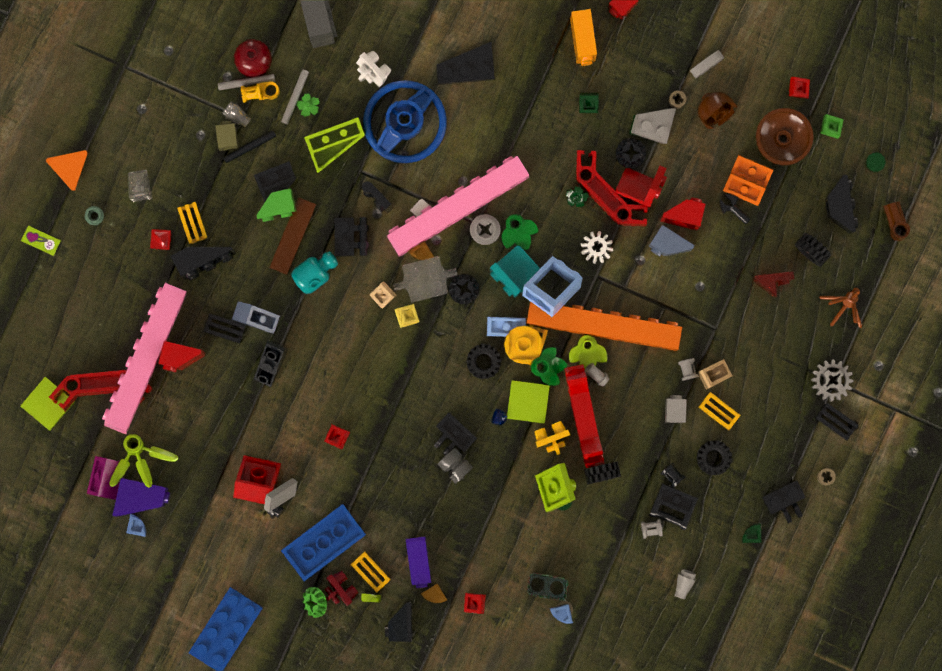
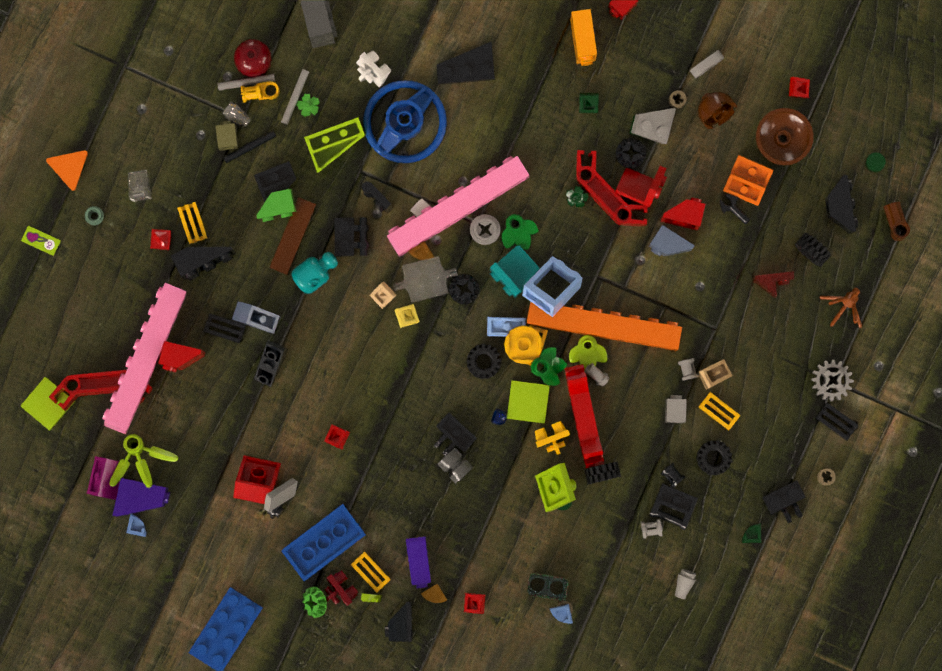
(603, 250): white gear -> none
(831, 126): bright green tile -> none

